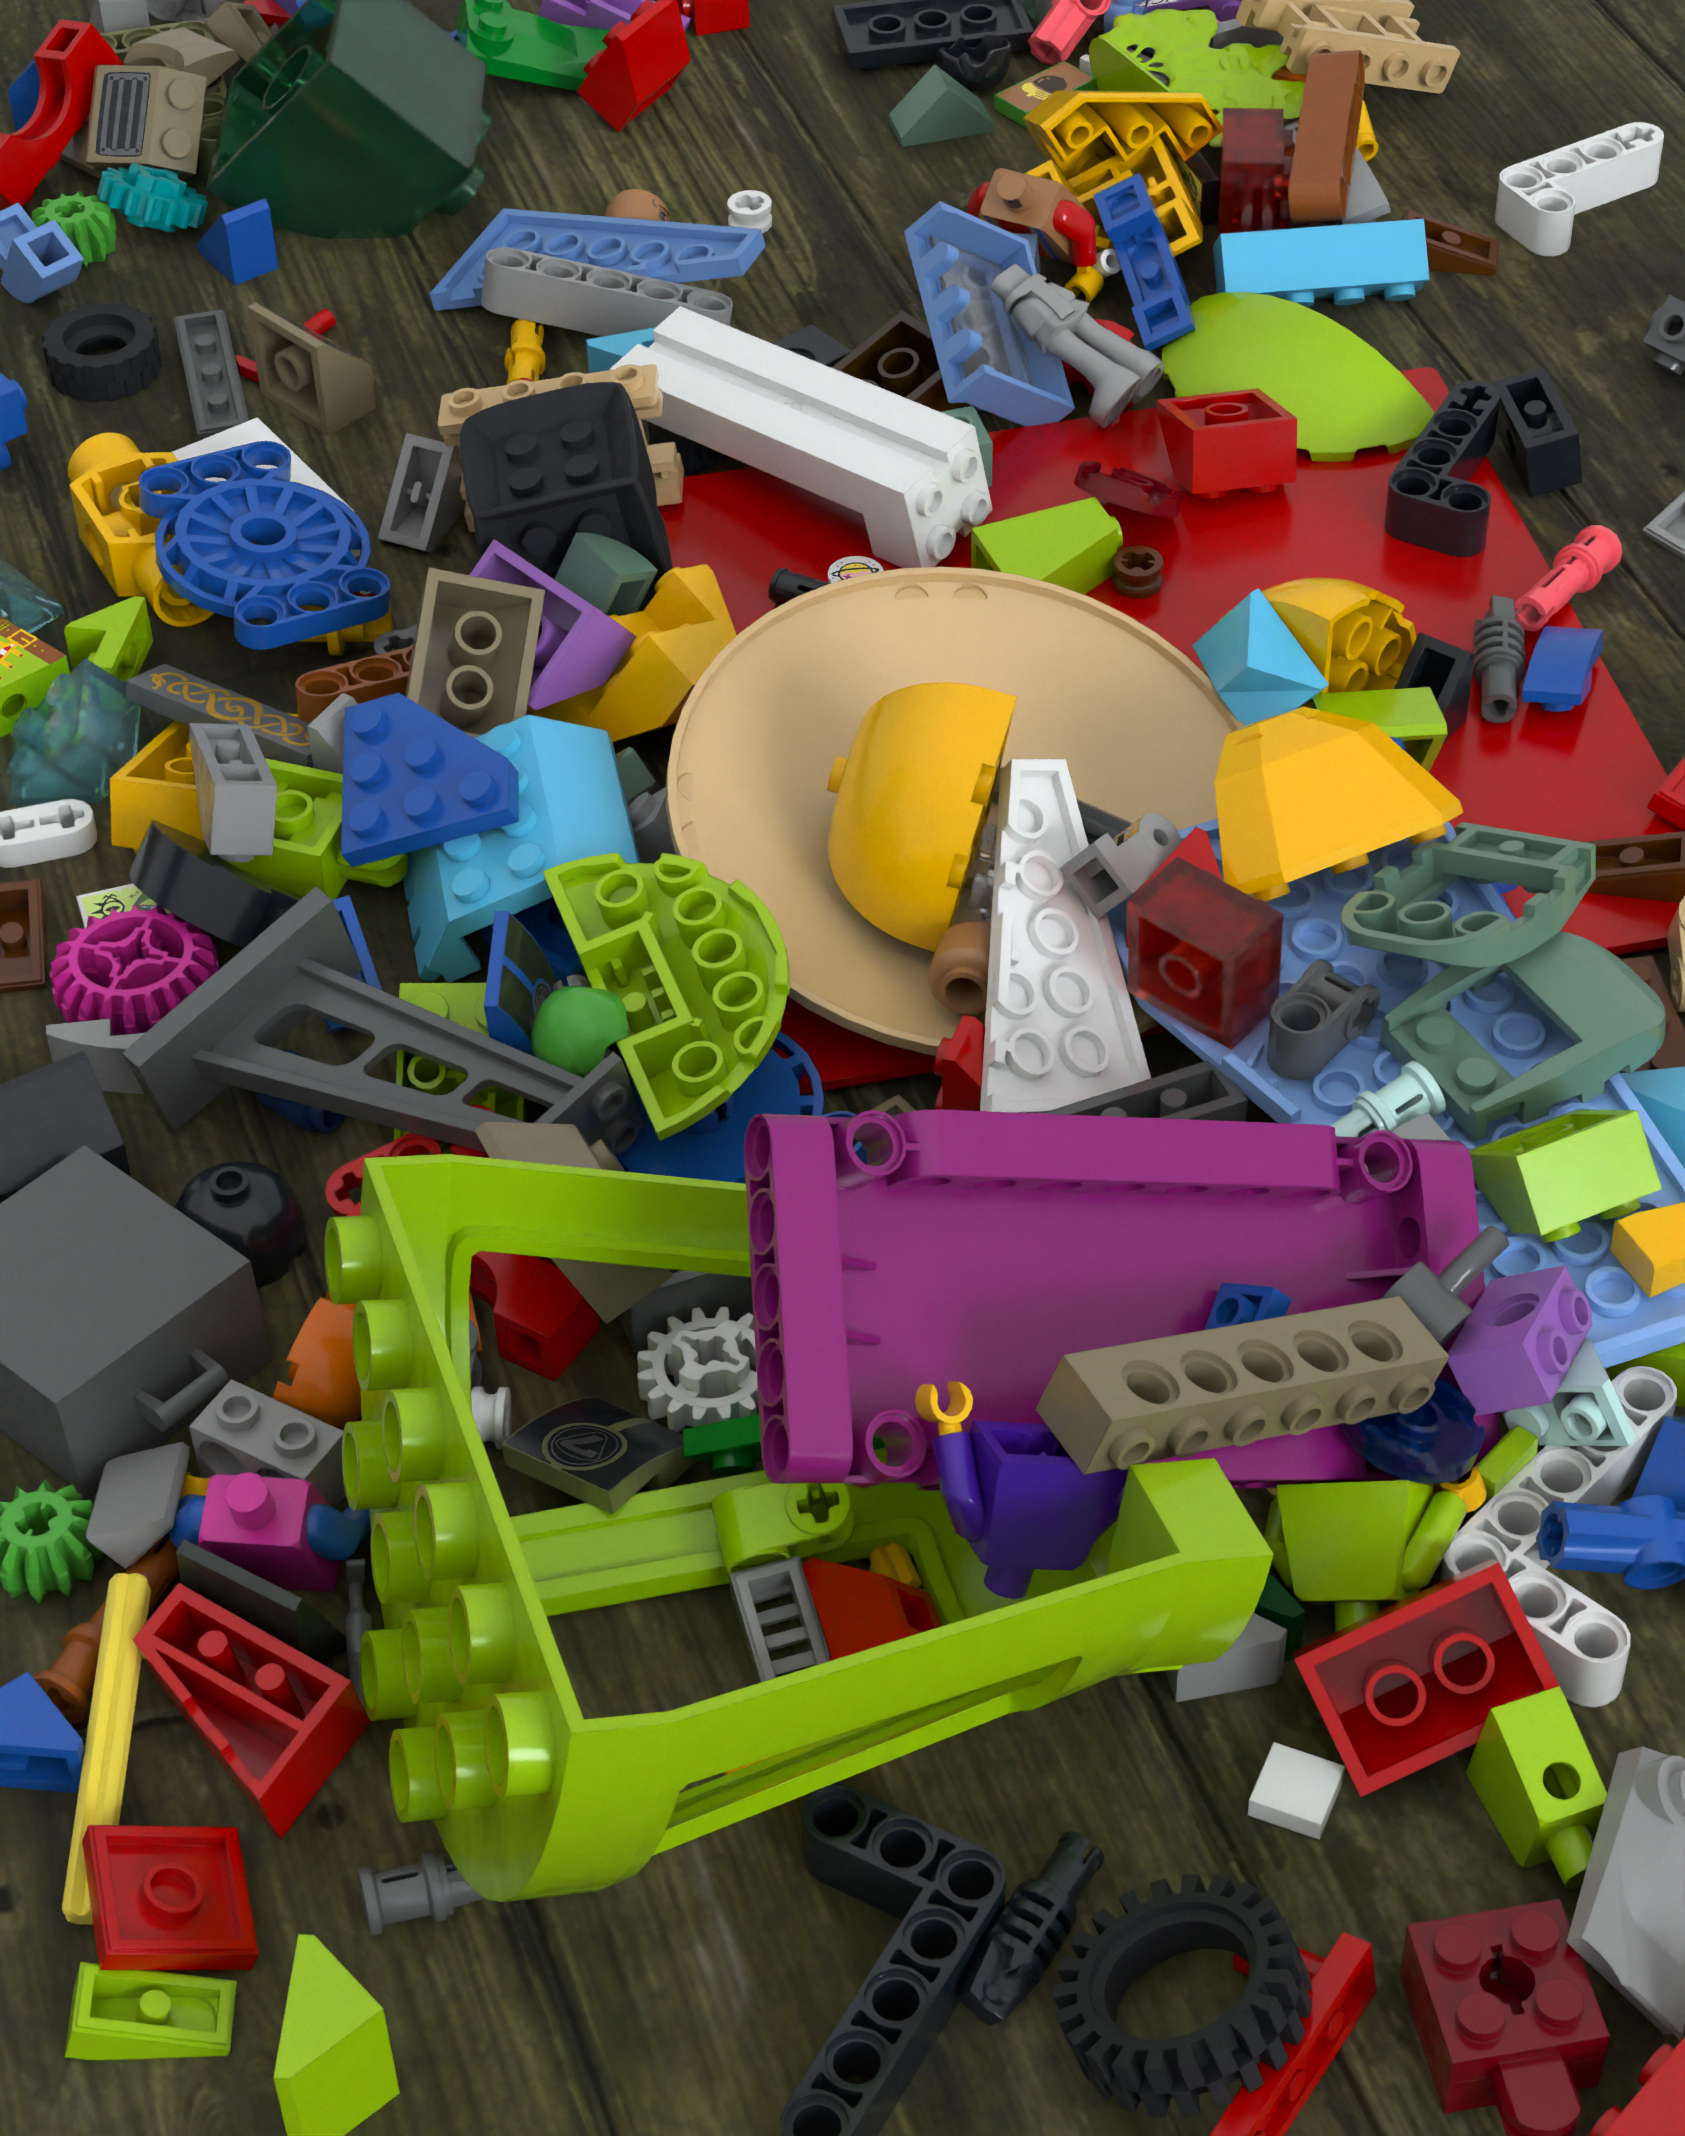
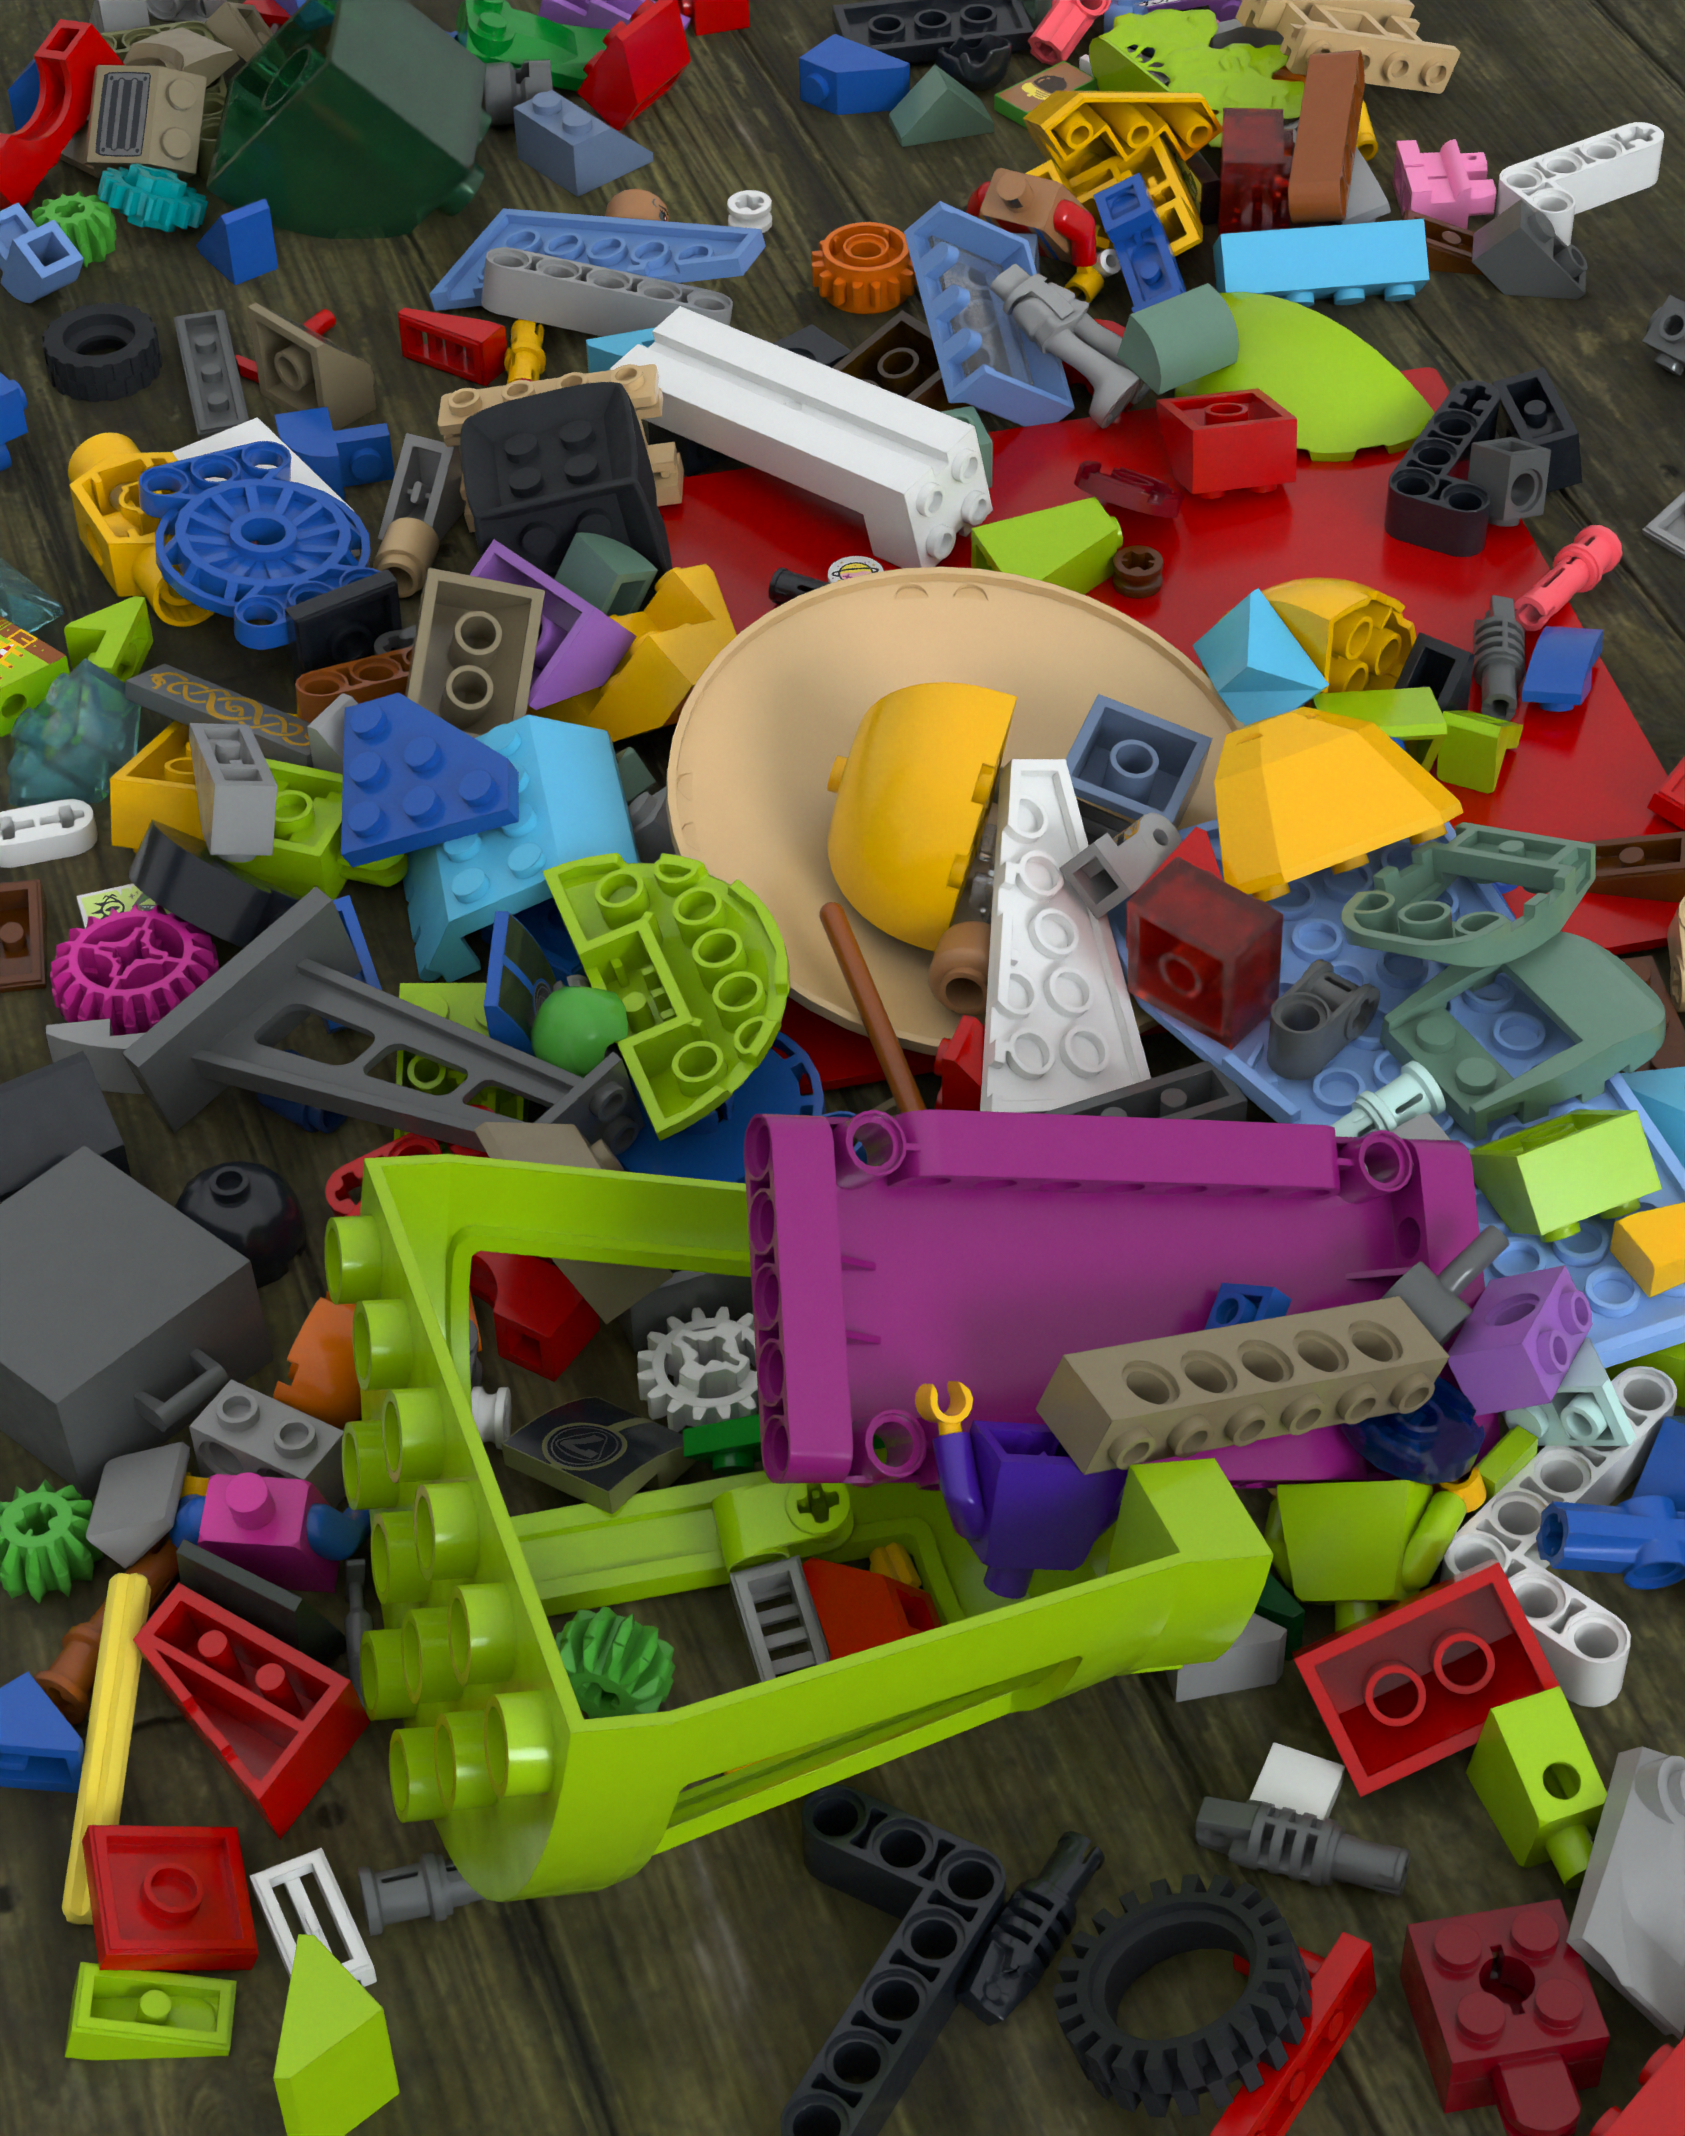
(289, 1873): none -> white tile
(337, 456): none -> blue brick
(342, 623): none -> black tile
(407, 553): none -> tan brick
(483, 343): none -> red slope
(511, 86): none -> dark grey wheel
(573, 144): none -> sand blue slope
(615, 1664): none -> bright green gear
(852, 77): none -> blue slope
(864, 268): none -> orange gear
(871, 1008): none -> dark orange piece
(1136, 761): none -> sand blue slope
(1180, 339): none -> sand green brick
(1299, 1846): none -> dark grey hinge
(1443, 183): none -> bright pink hips
(1475, 749): none -> lime slope
(1514, 477): none -> dark grey brick
(1527, 257): none -> dark grey slope

